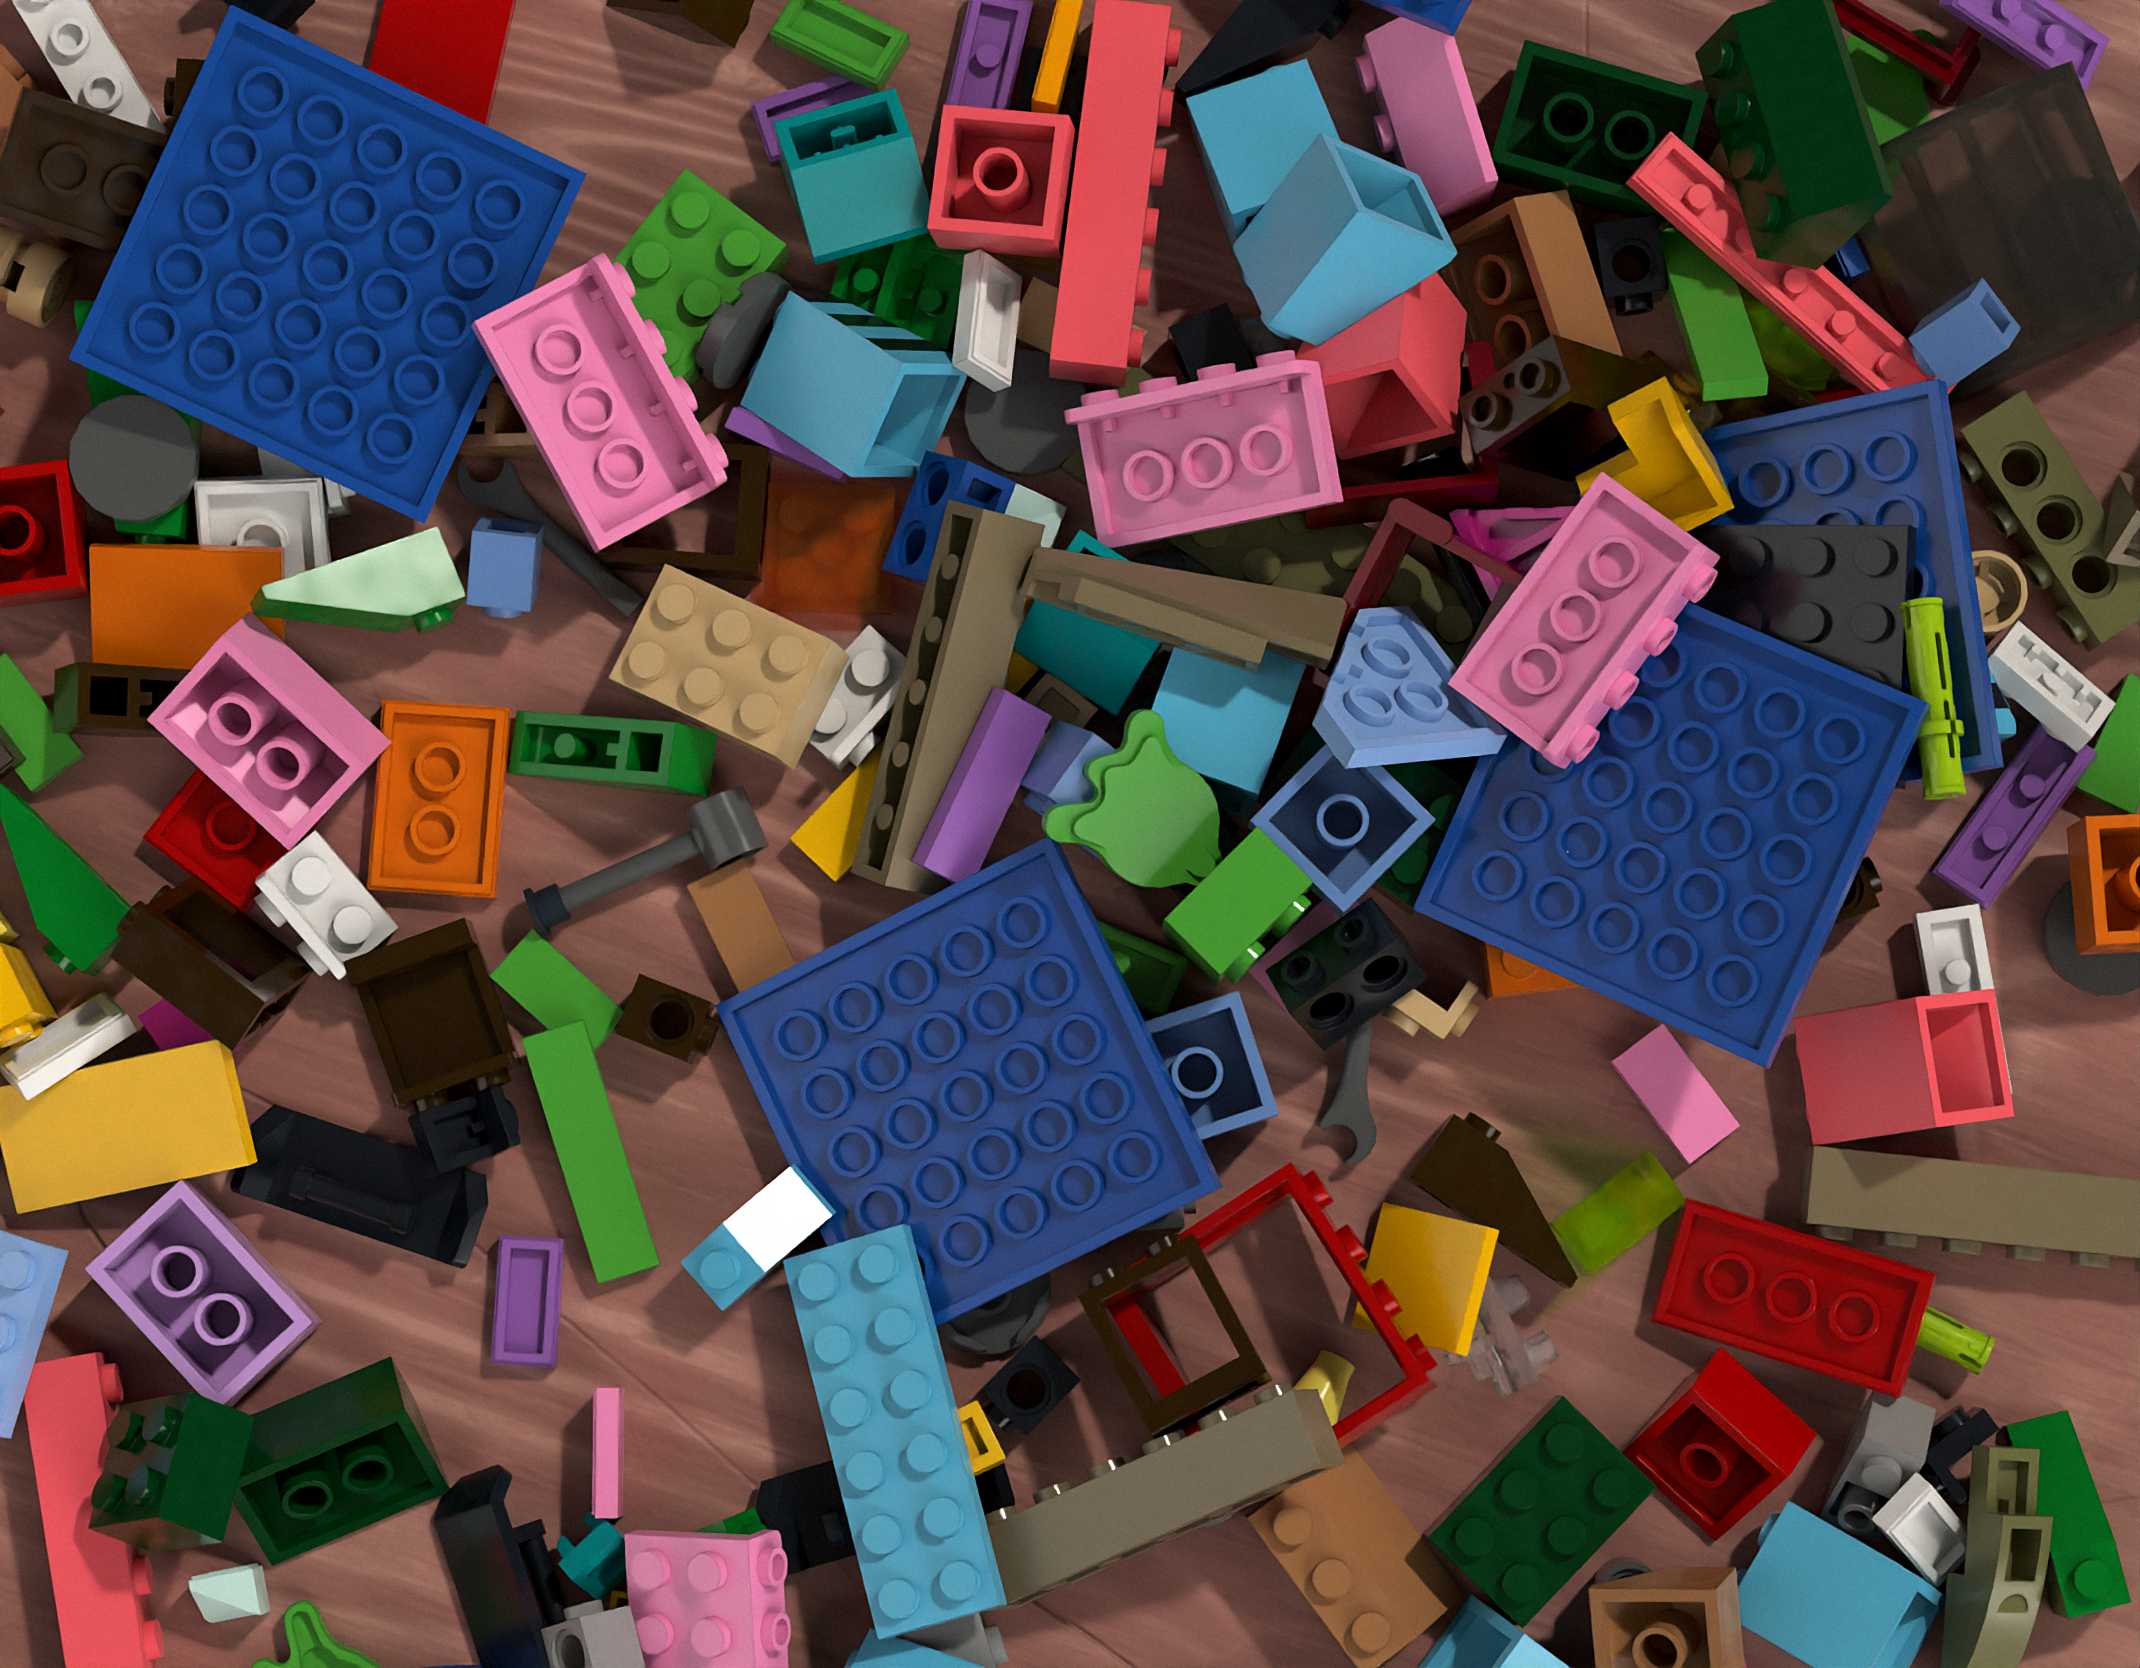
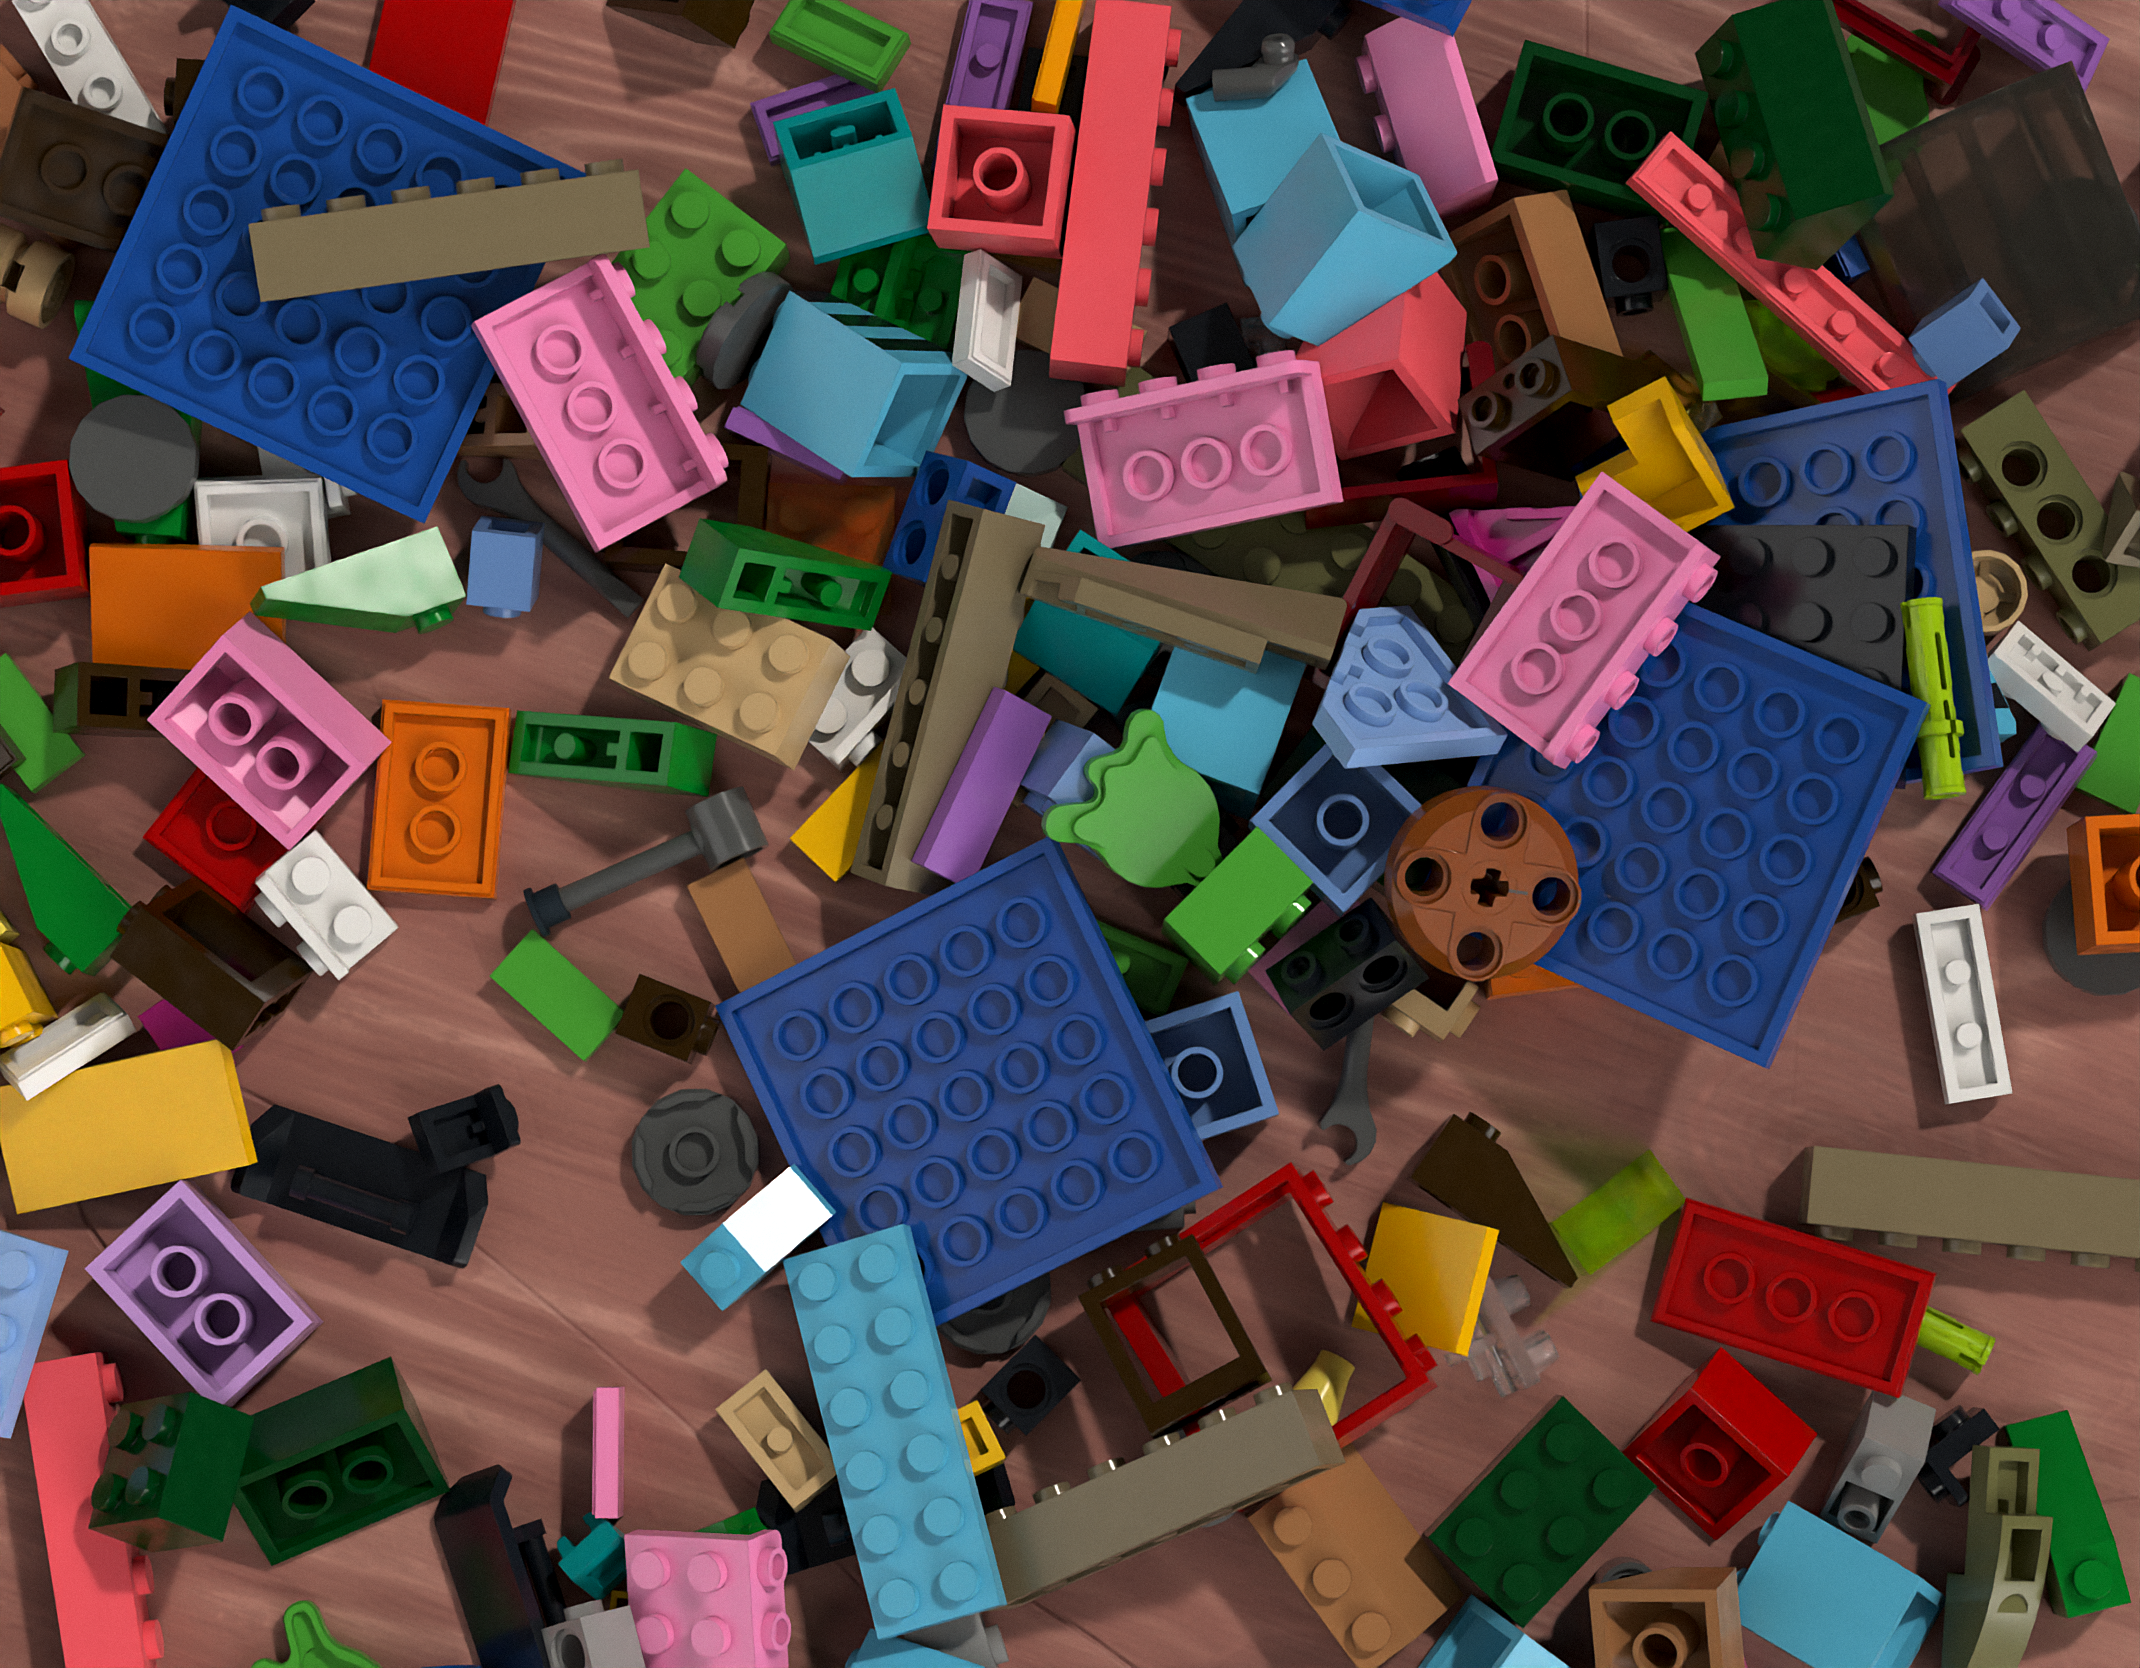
(231, 1593): light aqua slope -> none
(435, 1015): dark brown panel -> none
(448, 234): none -> dark tan brick
(528, 1301): medium lavender tile -> none
(591, 1151): bright green tile -> none
(695, 1152): none -> dark grey tile
(780, 1440): none -> tan plate
(782, 577): none -> green slope
(1263, 76): none -> dark grey arm
(1481, 882): none -> dark orange piece
(1675, 1094): bright pink tile -> none
(1903, 1066): coral slope -> none
(1924, 1530): white tile -> none

